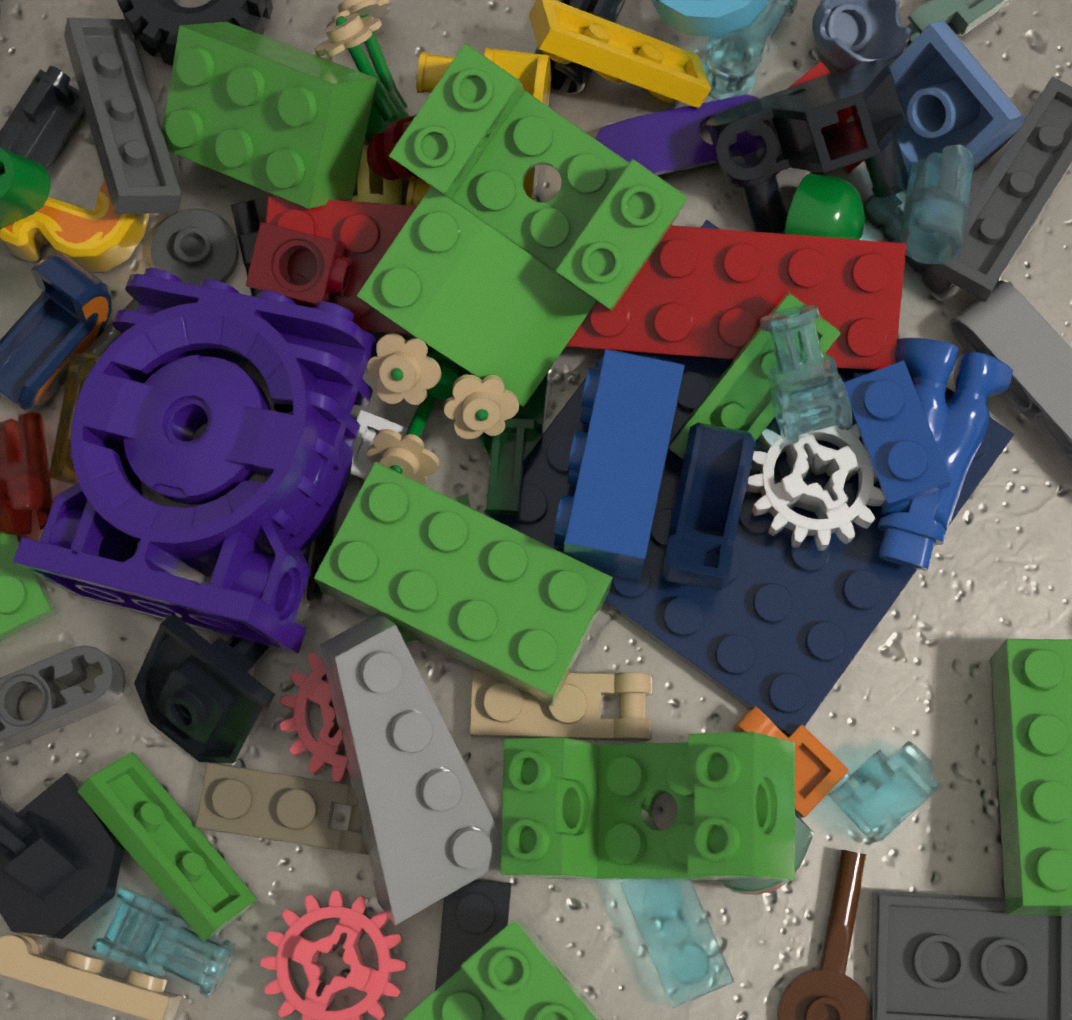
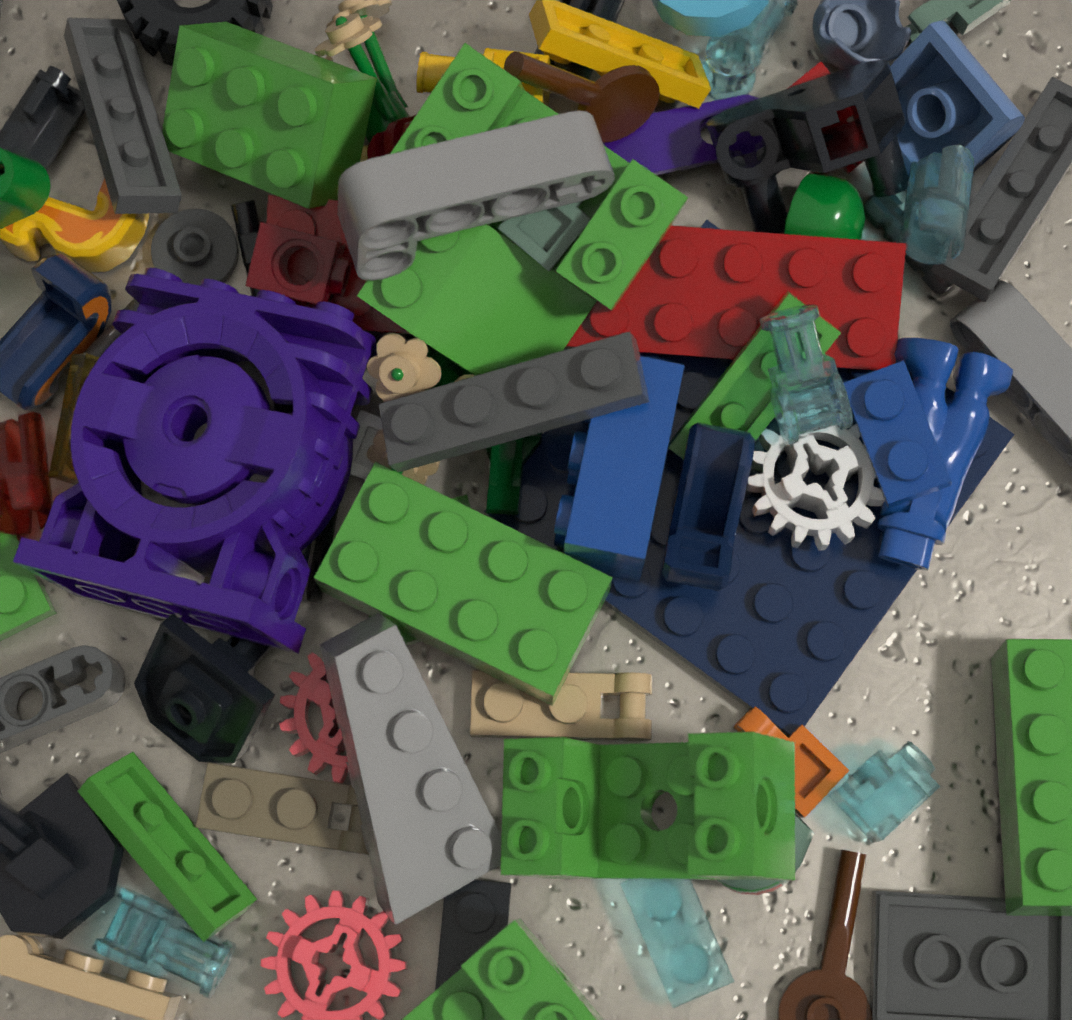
(466, 184): none -> light grey beam
(513, 402): none -> dark grey plate
(547, 233): none -> sand green plate
(617, 100): none -> reddish brown piece

